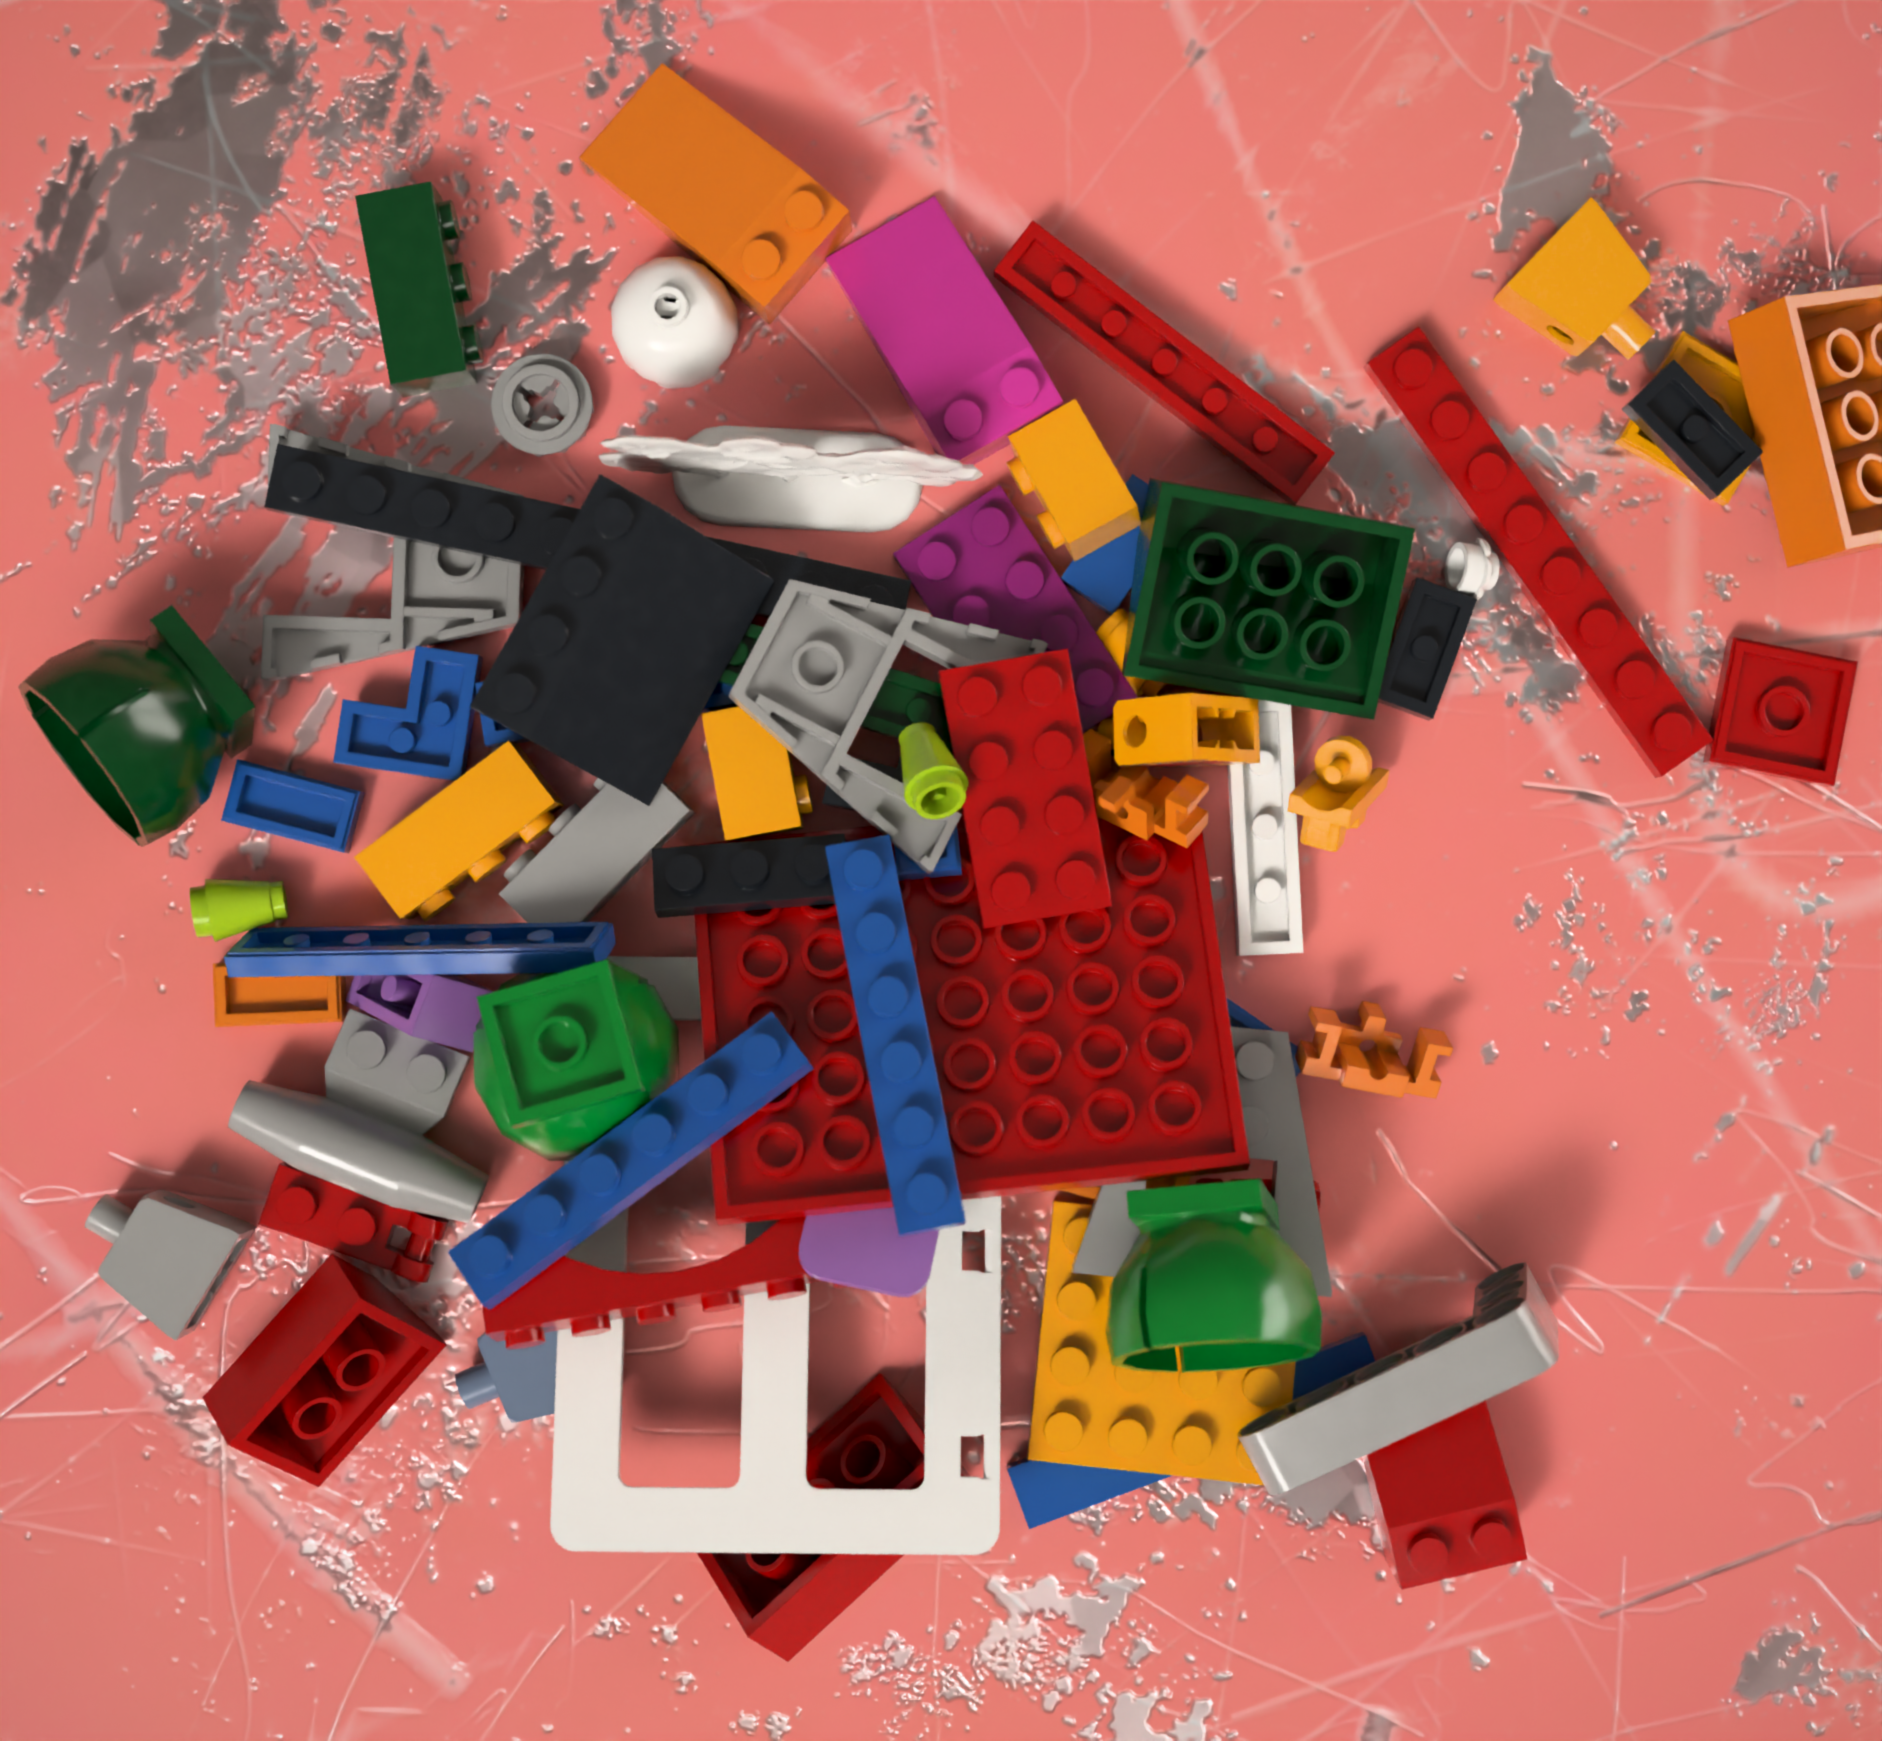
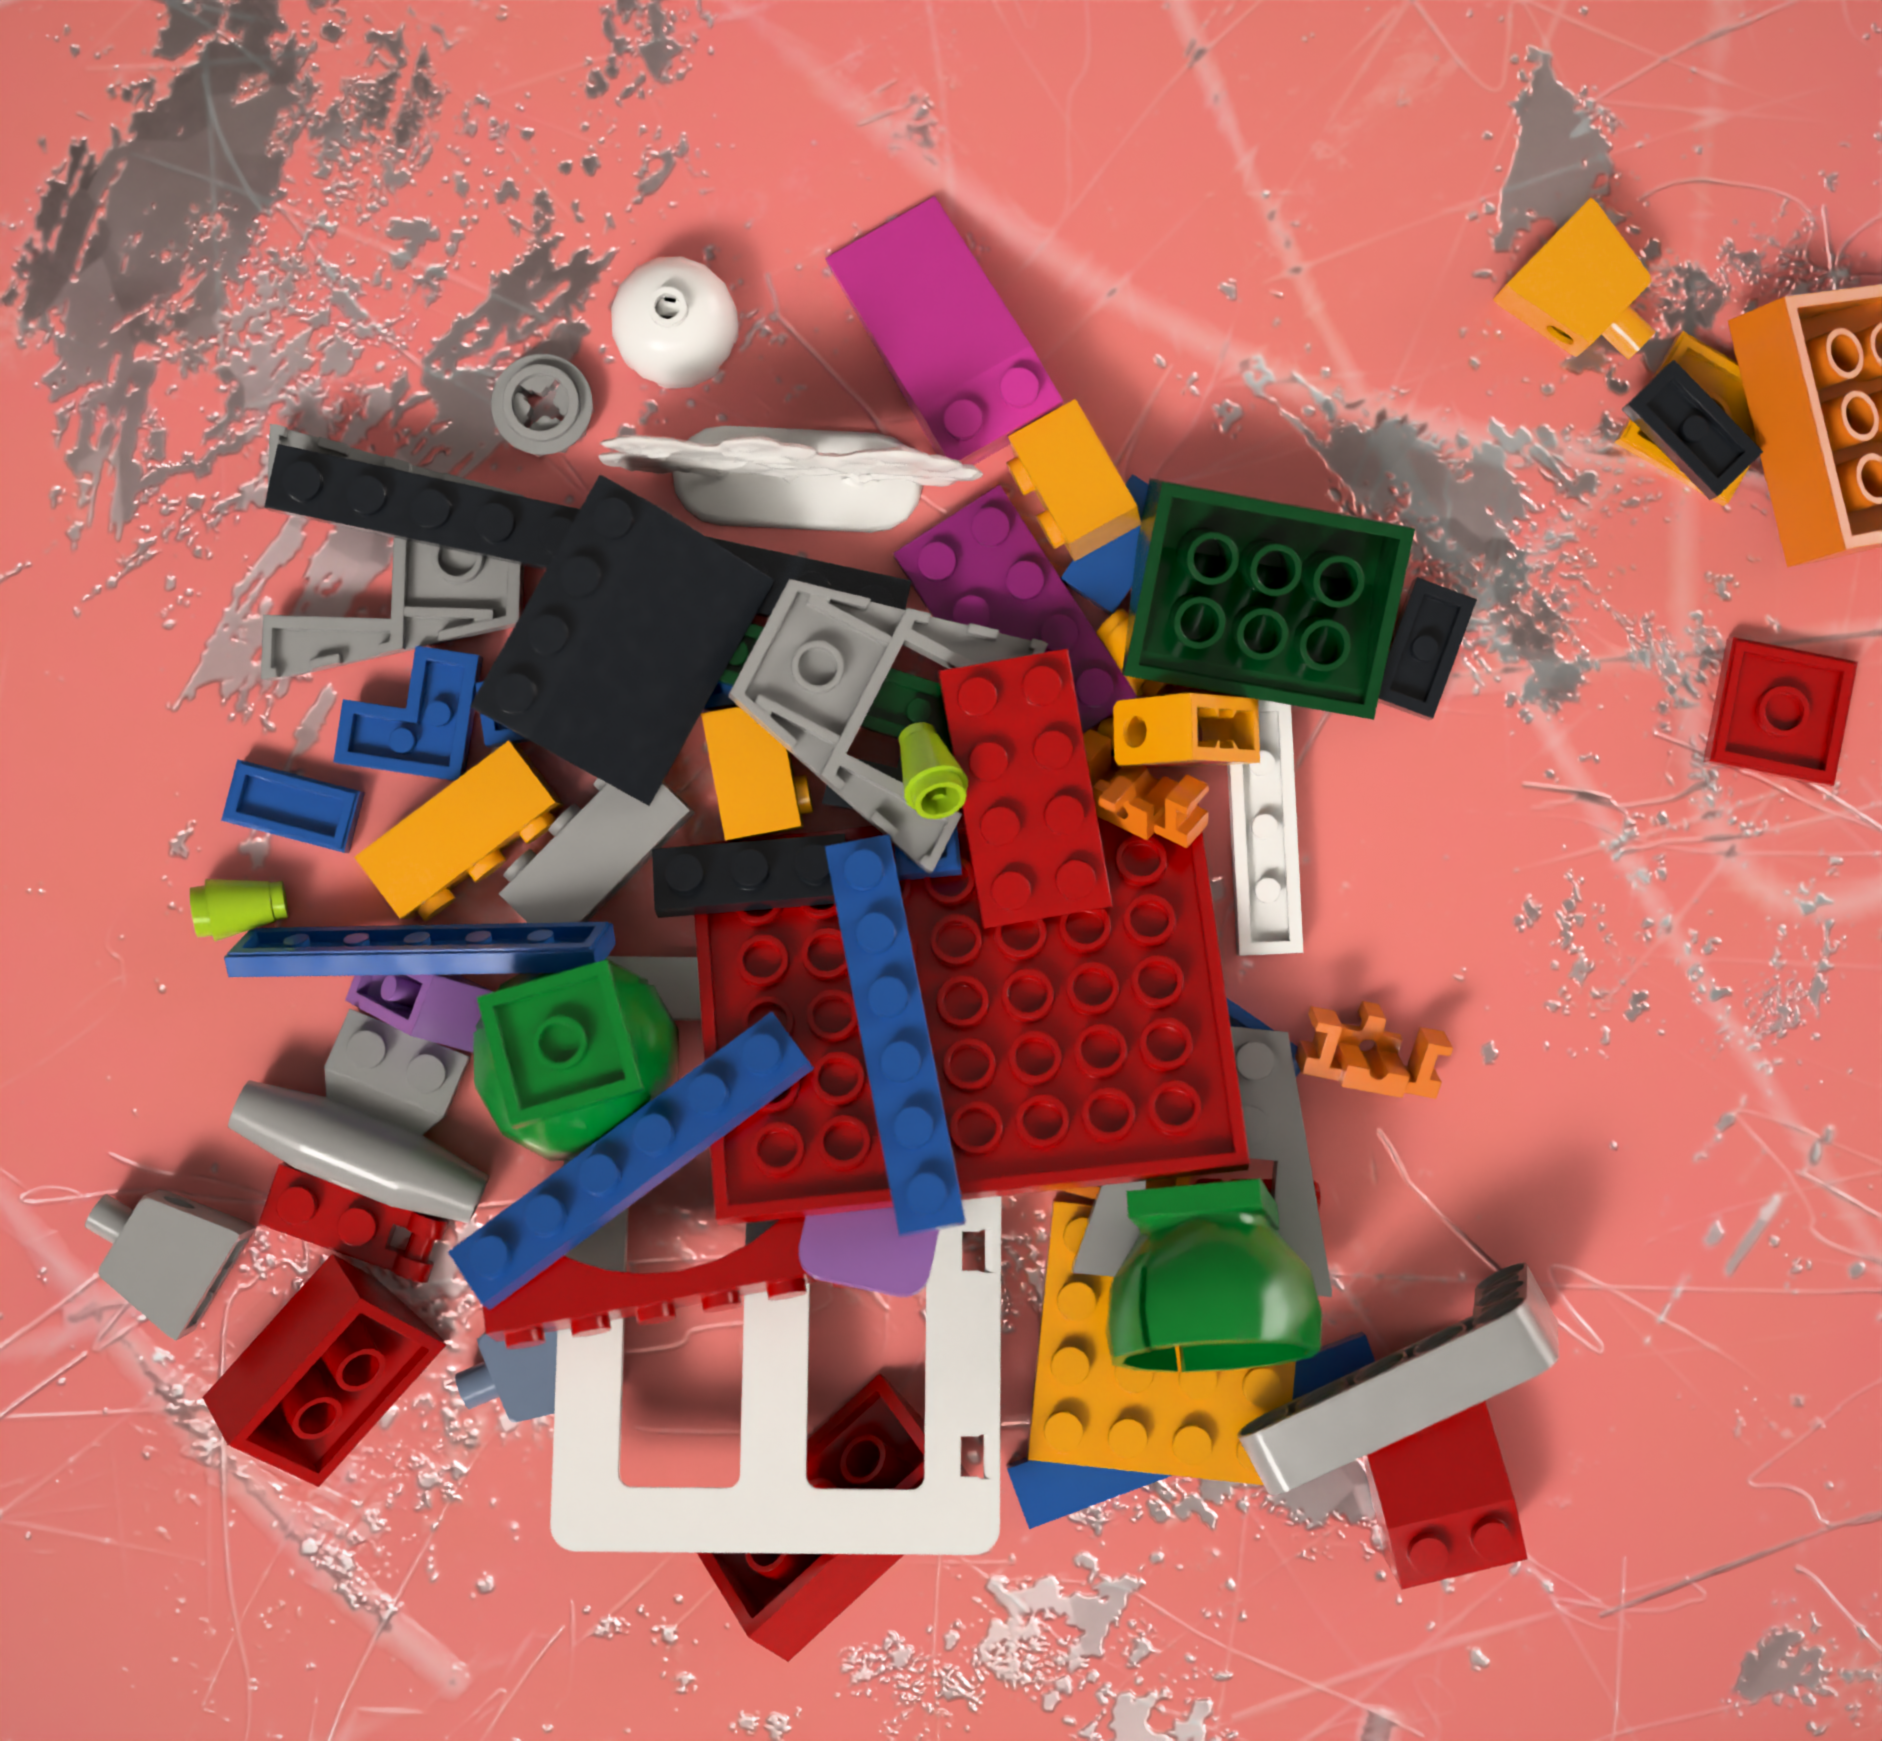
(142, 723): dark green plate -> none
(277, 999): orange tile -> none
(419, 289): dark green brick -> none
(719, 192): orange slope -> none
(1163, 363): red plate -> none
(1336, 792): light orange hips -> none
(1471, 568): white plate -> none
(1537, 553): red plate -> none

